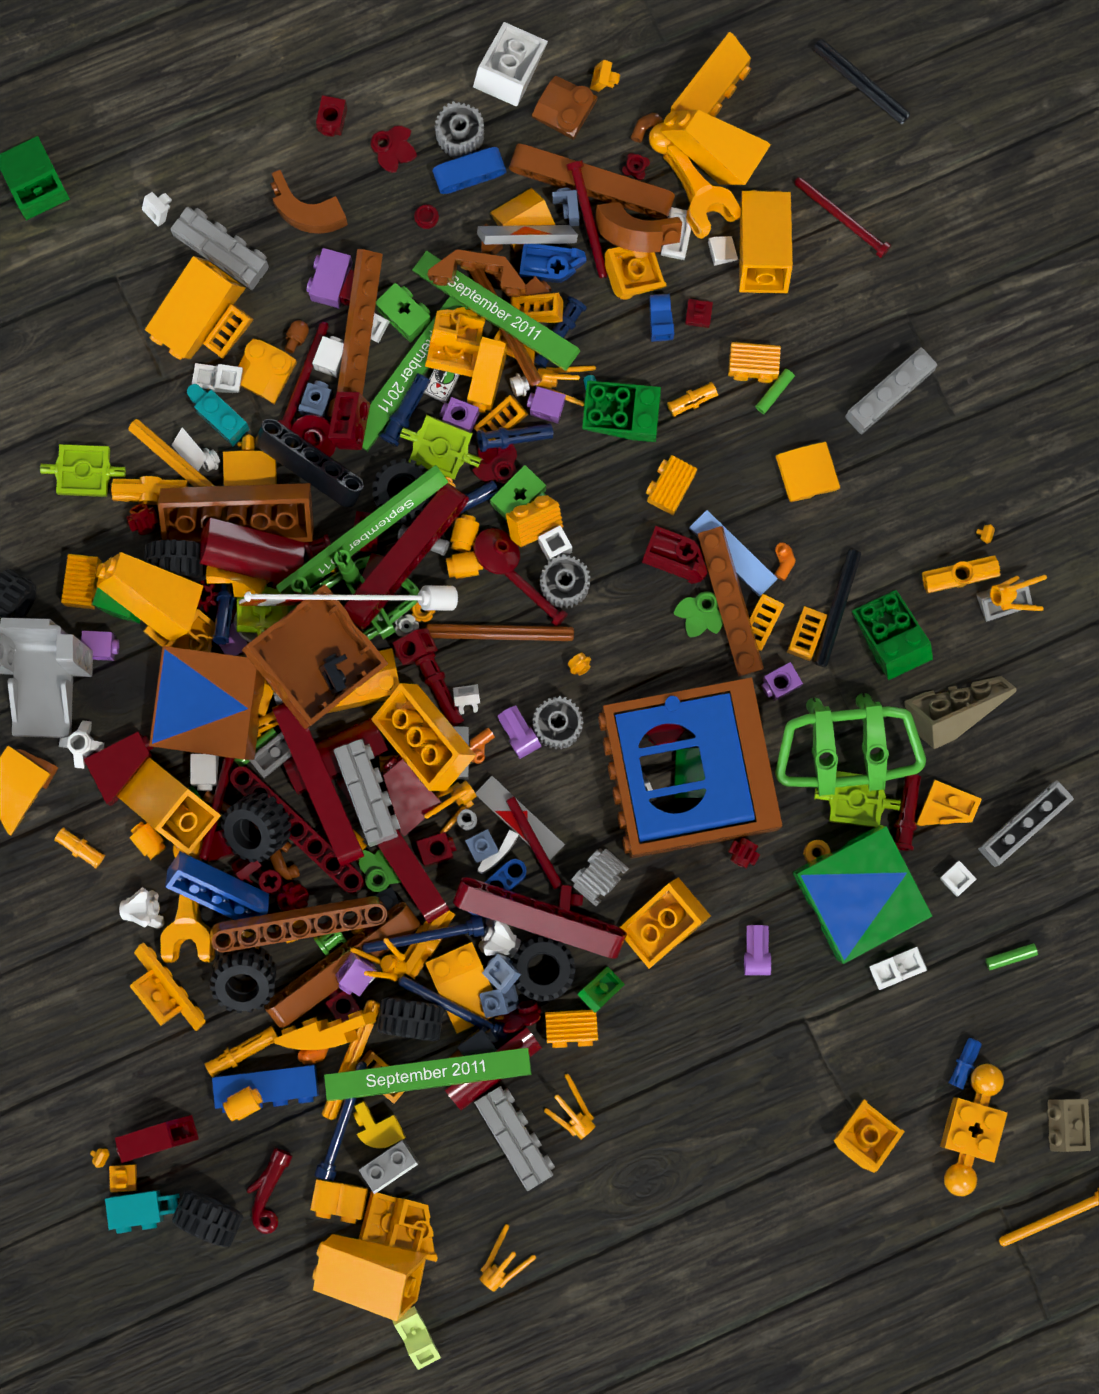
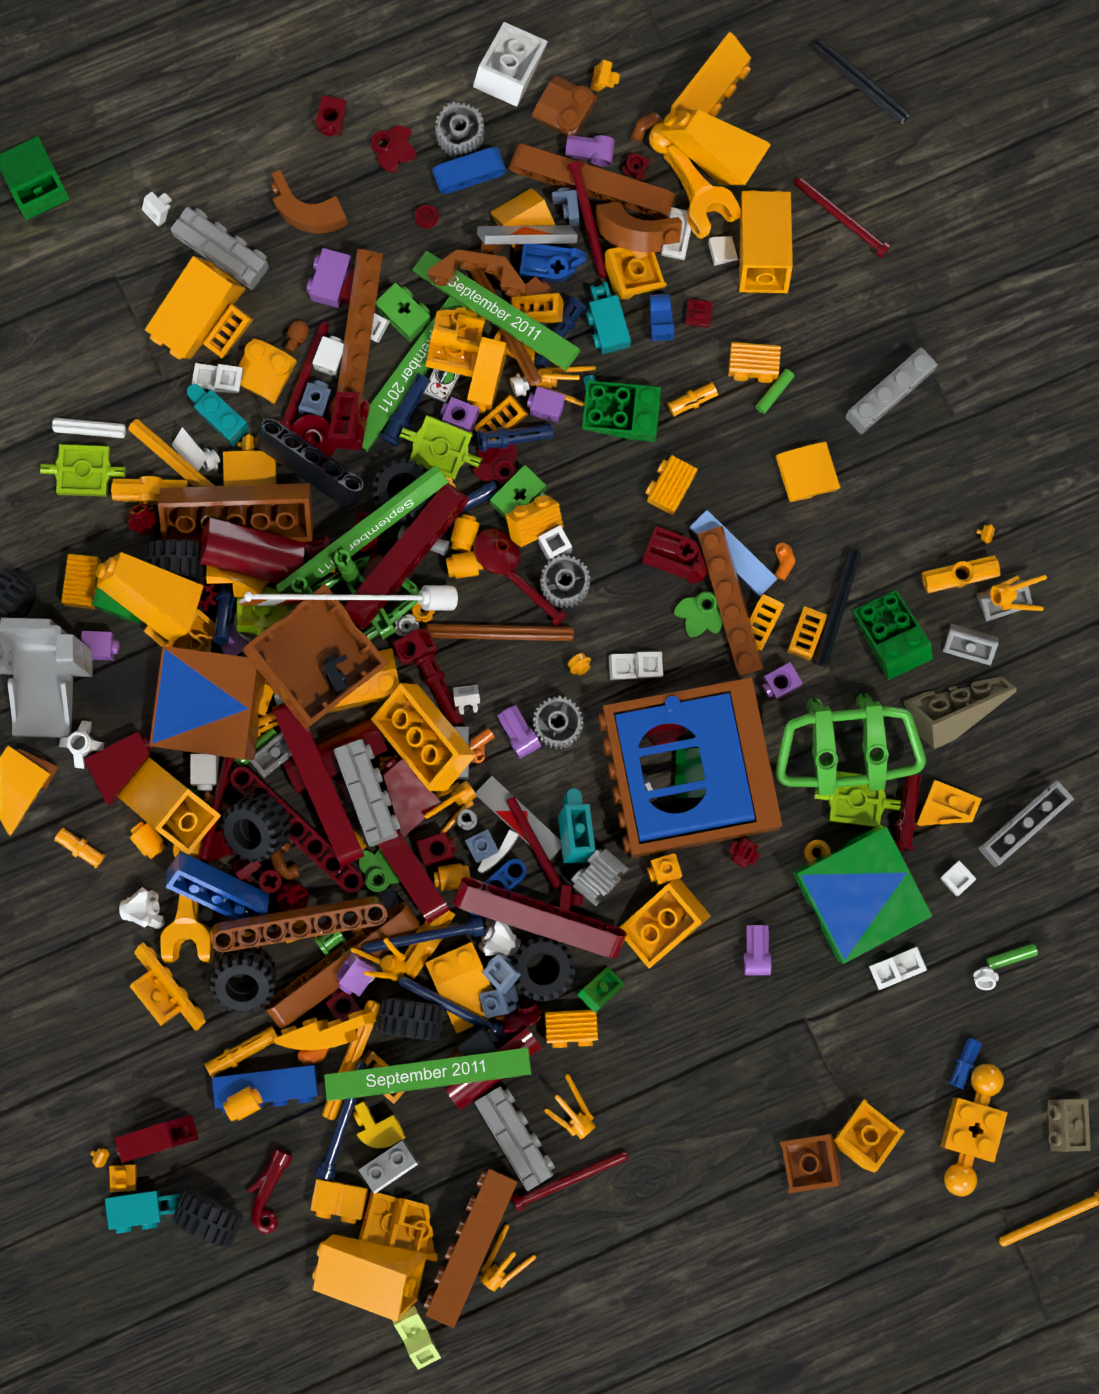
(89, 428): none -> white axle
(449, 876): none -> light orange brick
(471, 1248): none -> dark orange brick
(568, 1180): none -> dark red bar
(576, 829): none -> teal brick
(596, 150): none -> medium lavender piece
(608, 321): none -> teal brick
(635, 666): none -> white slope
(664, 869): none -> light orange bracket
(811, 1163): none -> dark orange slope
(970, 644): none -> light grey slope
(985, 978): none -> white plate

